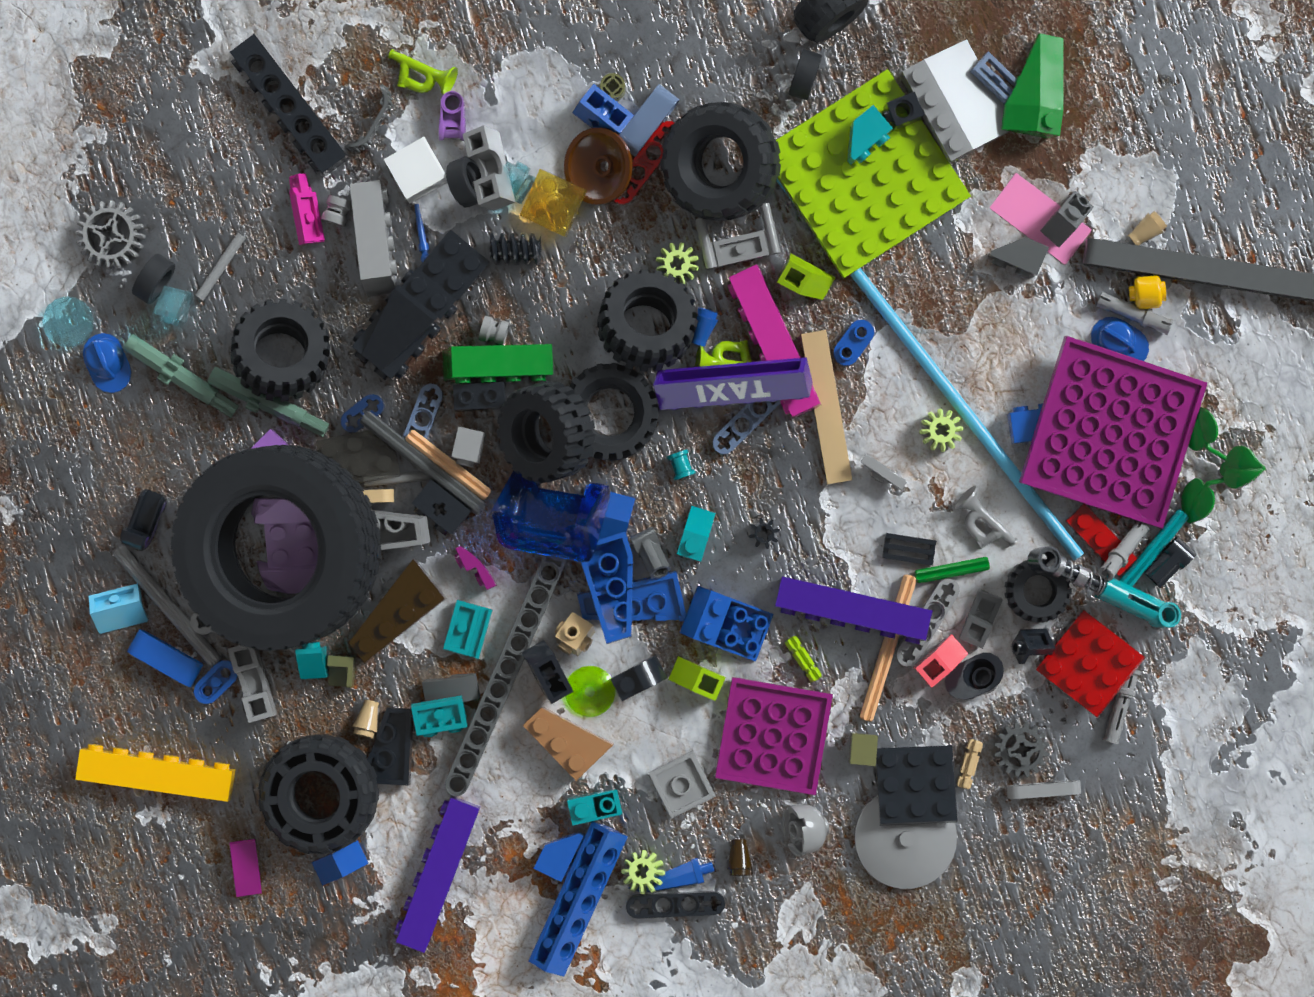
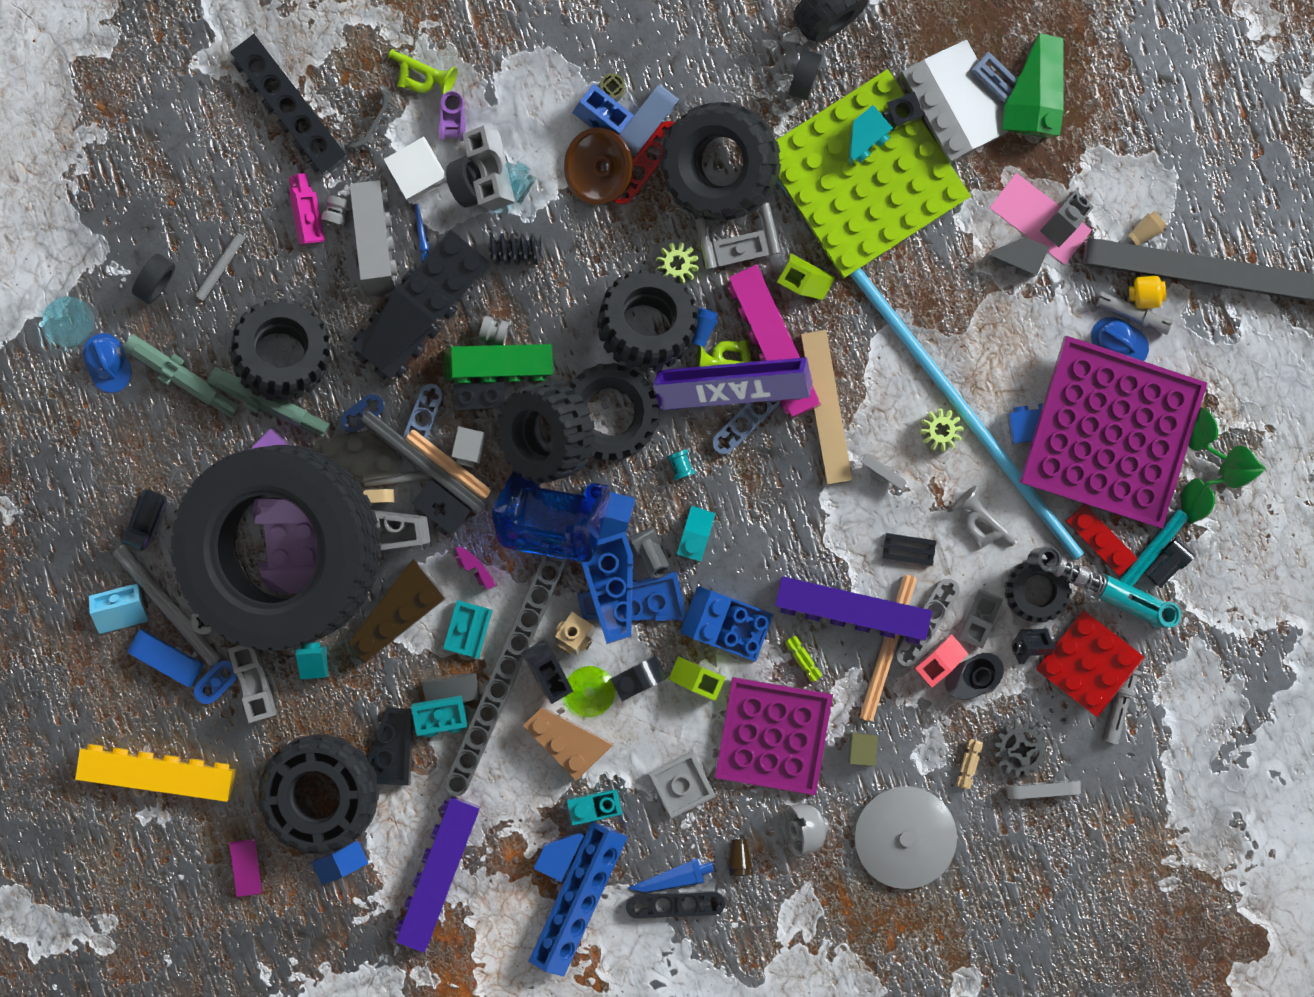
(114, 224): light grey gear -> none
(173, 305): clear light blue slope -> none
(341, 670): olive panel -> none
(366, 721): tan cone -> none
(553, 202): clear yellow plate -> none
(651, 874): yellowish green gear -> none
(758, 528): black gear -> none
(853, 342): blue plate -> none
(916, 785): black plate -> none
(952, 570): green axle -> none
(1119, 557): light grey pin -> none

